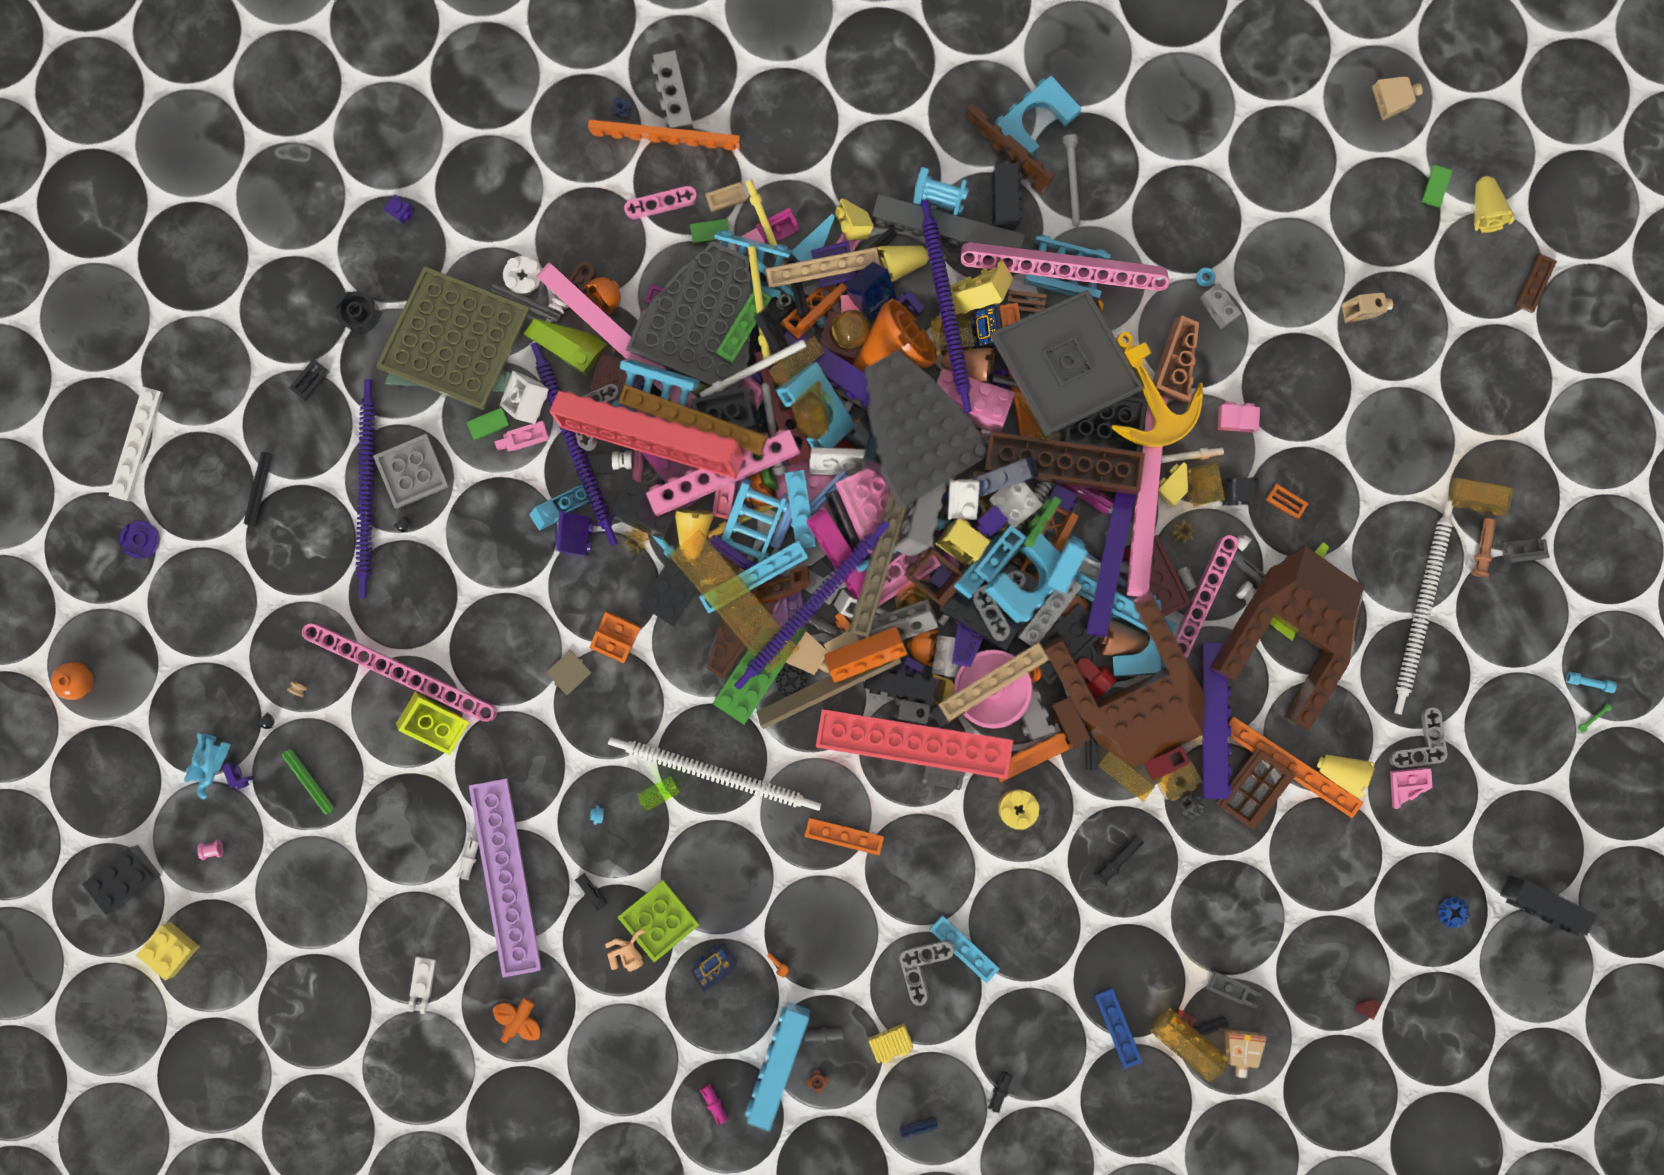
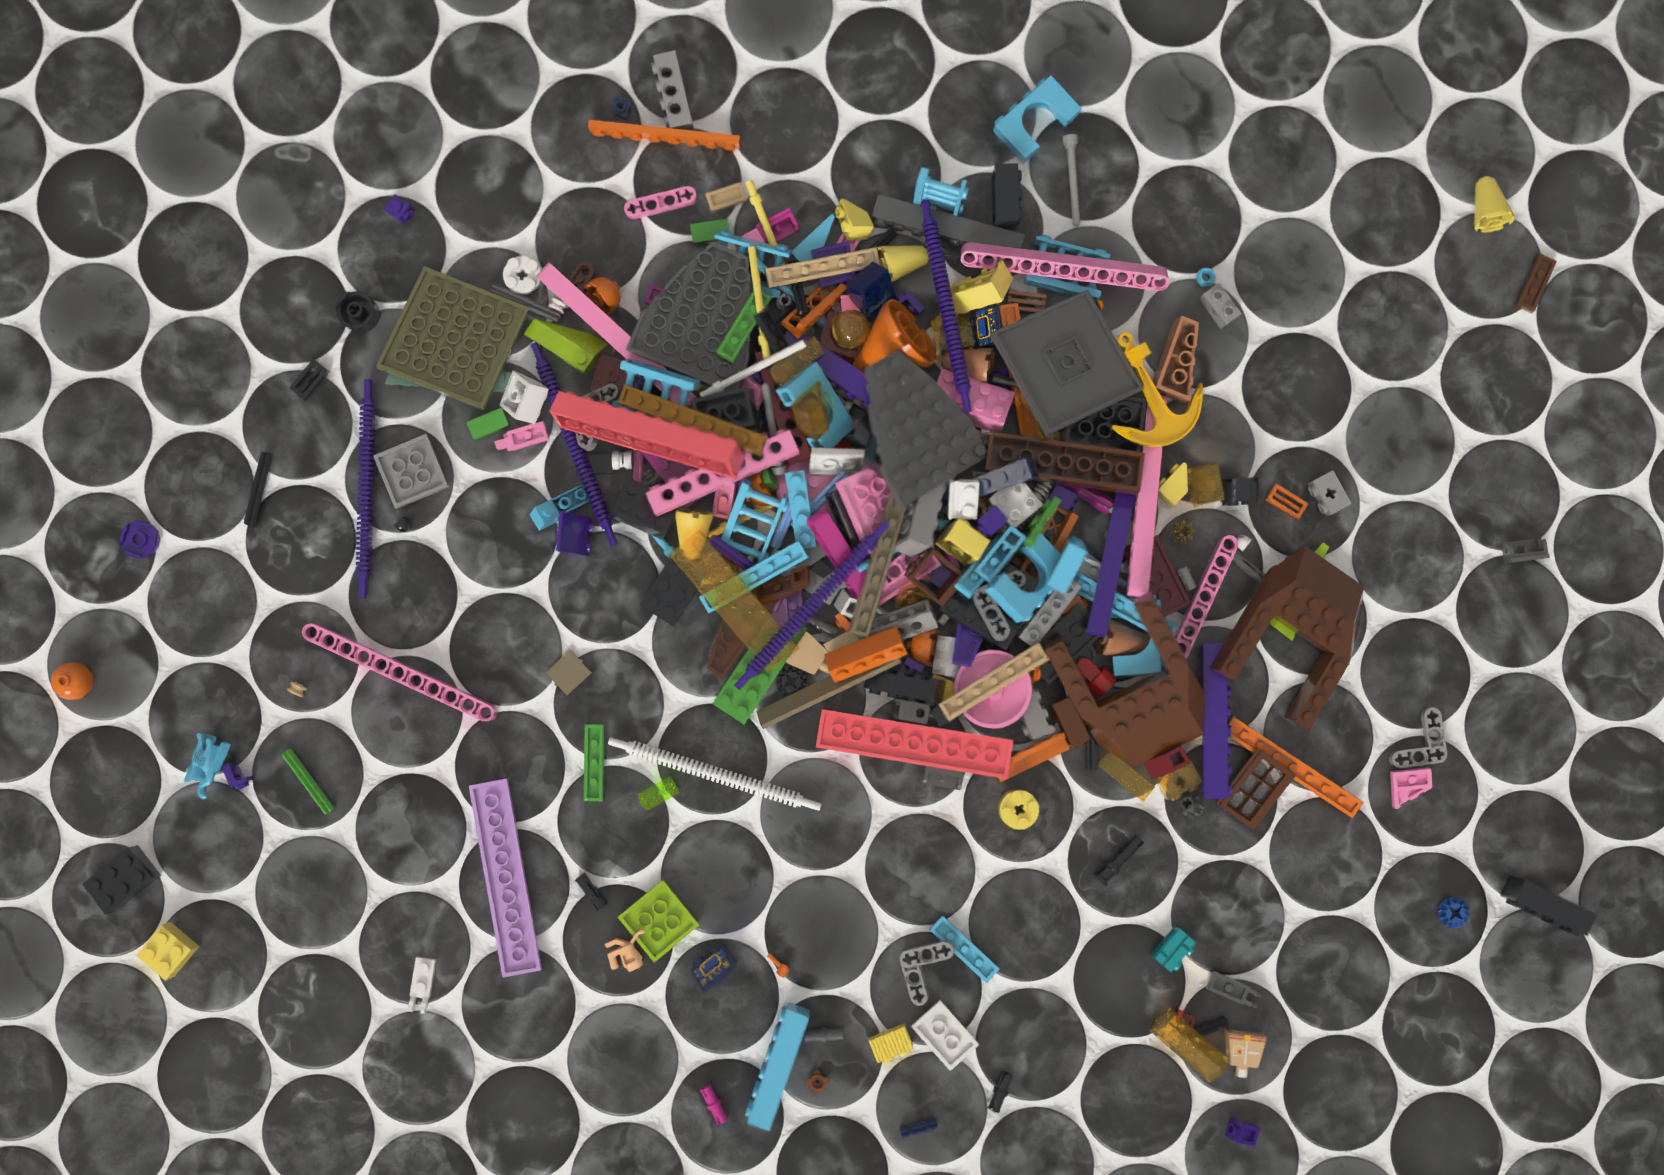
(136, 444): white plate -> none
(210, 849): bright pink bush -> none
(266, 721): black hinge -> none
(431, 723): neon yellow slope -> none
(468, 859): white pin -> none
(517, 1020): orange plant -> none
(594, 762): none -> bright green tile
(597, 814): medium azure plate -> none
(615, 637): orange slope -> none
(640, 544): clear yellow gear -> none
(844, 836): orange plate -> none
(945, 1035): none -> white plate
(1012, 150): reddish brown wing -> none
(1118, 1028): blue plate -> none
(1174, 949): none -> teal brick
(1203, 453): white bar -> none
(1238, 418): bright pink brick -> none
(1242, 1132): none -> dark purple bracket
(1246, 592): white wheel -> none
(1335, 501): none -> light grey brick
(1347, 773): light yellow cone -> none
(1366, 307): tan torso -> none
(1369, 1008): clear red tile -> none
(1395, 95): tan torso -> none
(1436, 186): bright green tile -> none
(1442, 535): white hose -> none
(1480, 496): clear yellow wedge -> none
(1483, 556): nougat pin -> none
(1583, 727): bright green hinge -> none
(1605, 686): medium azure bar -> none

